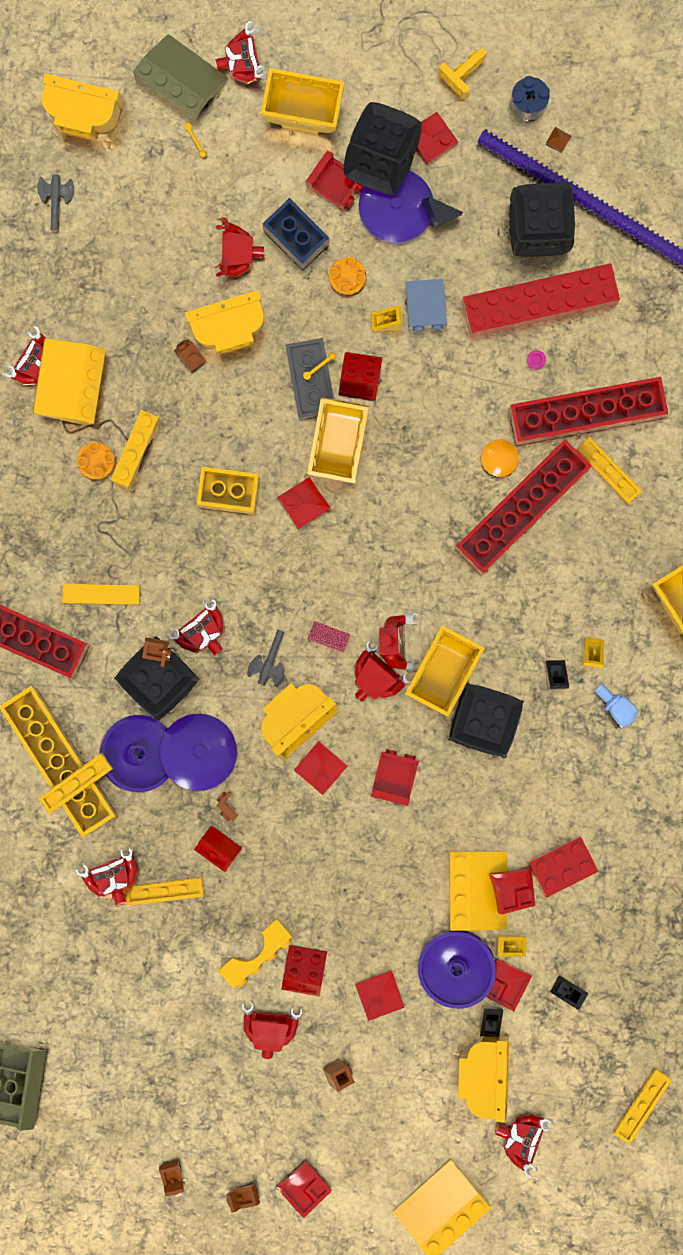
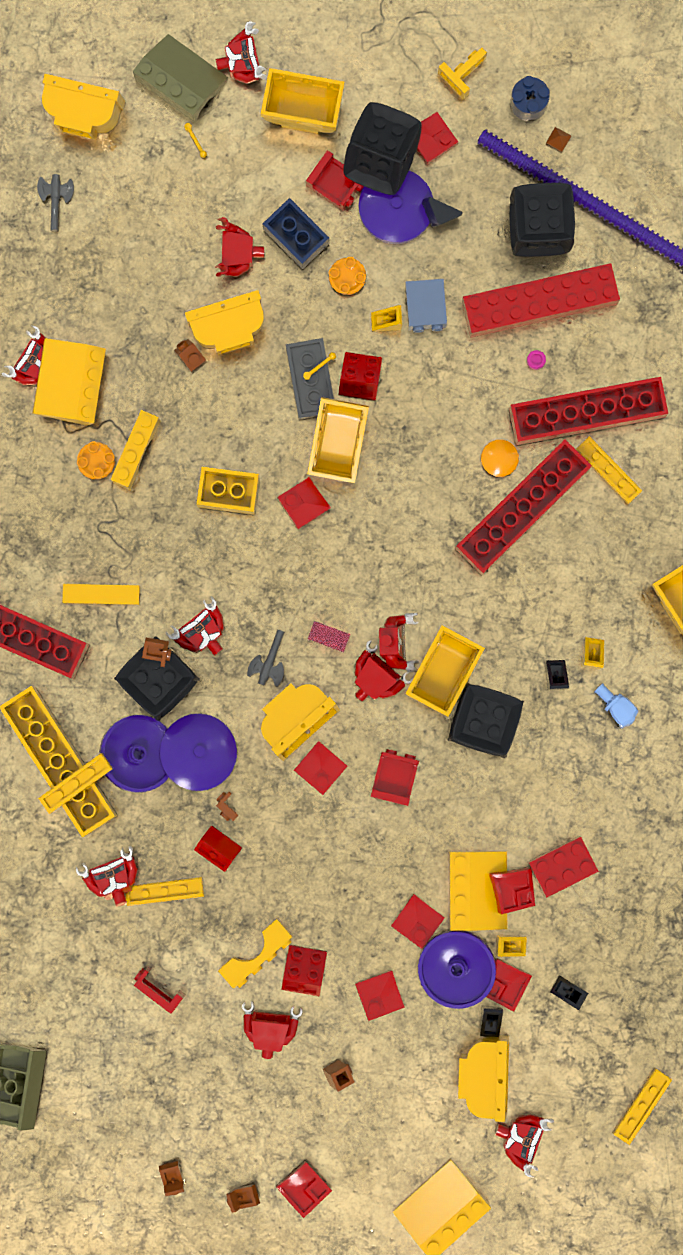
(155, 993): none -> red panel
(417, 921): none -> red plate

